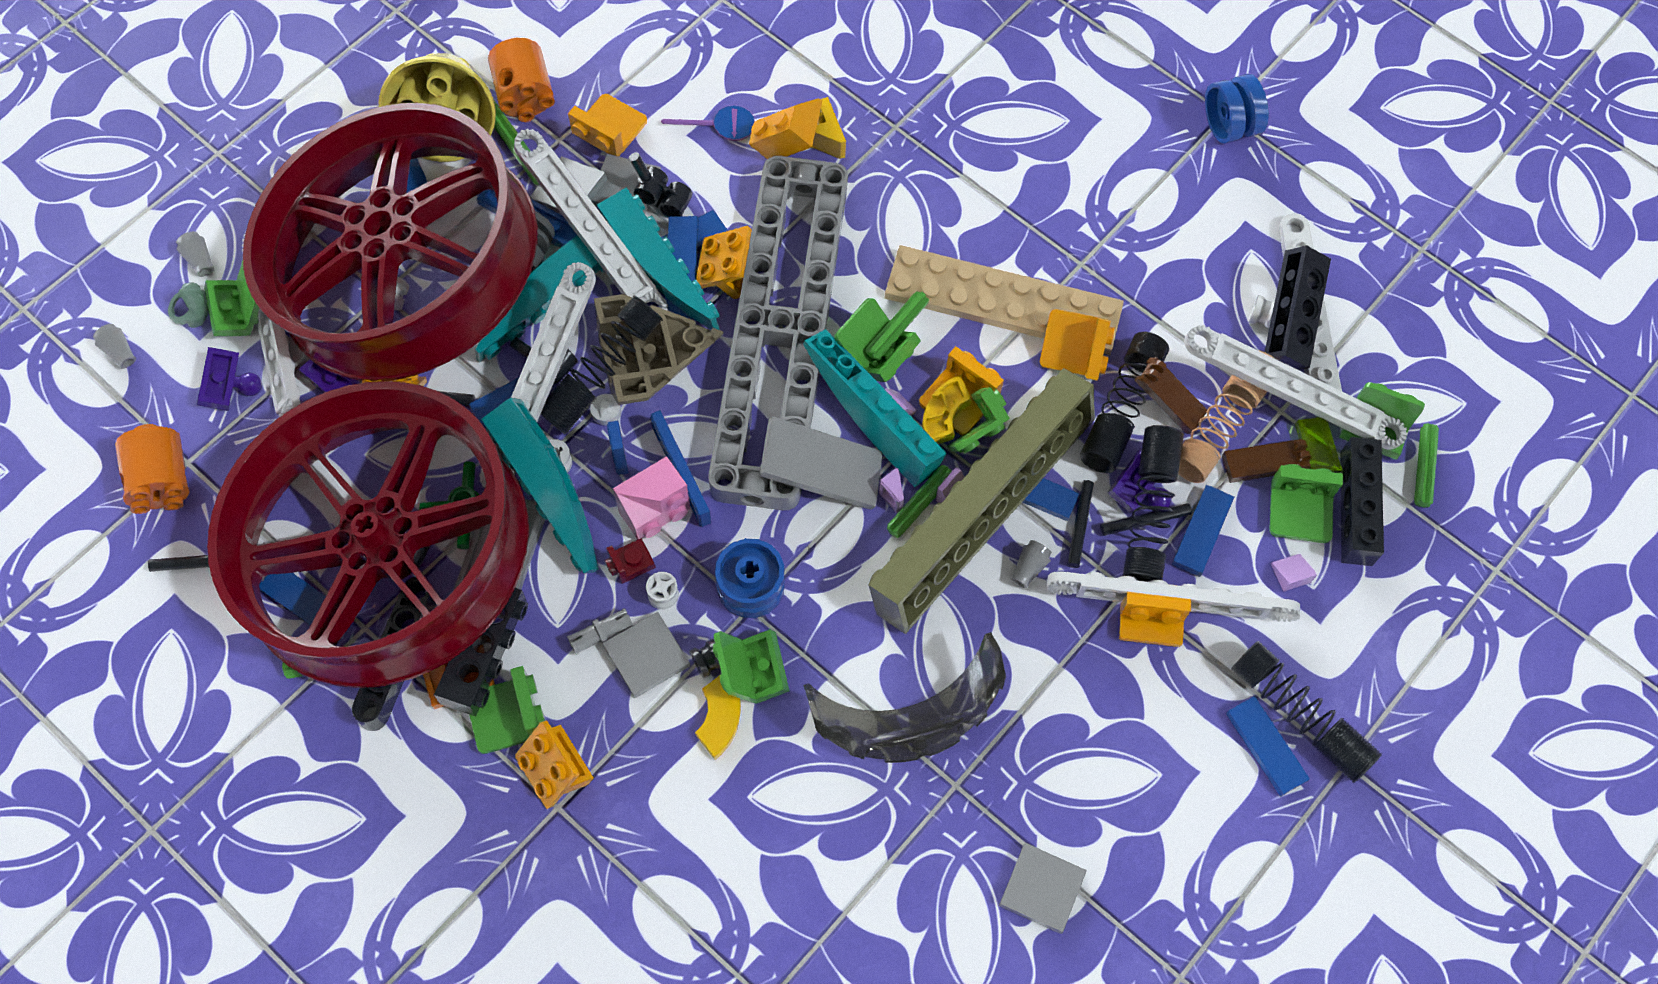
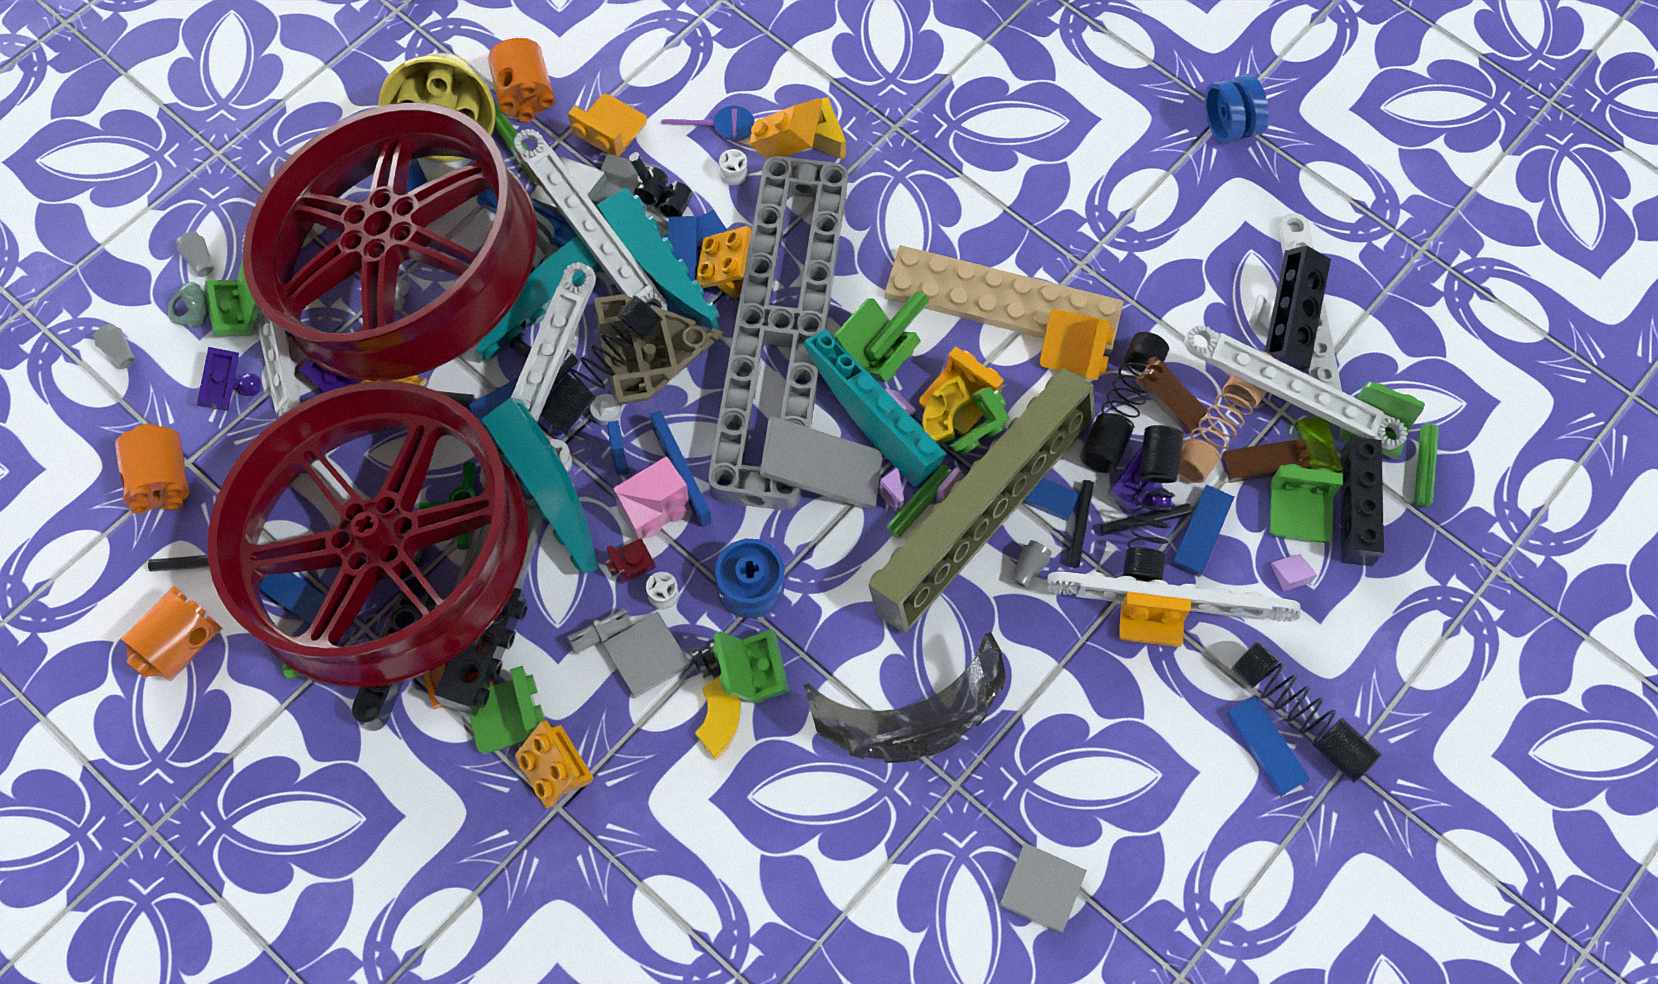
(168, 636): none -> orange cylinder
(736, 160): none -> white wheel

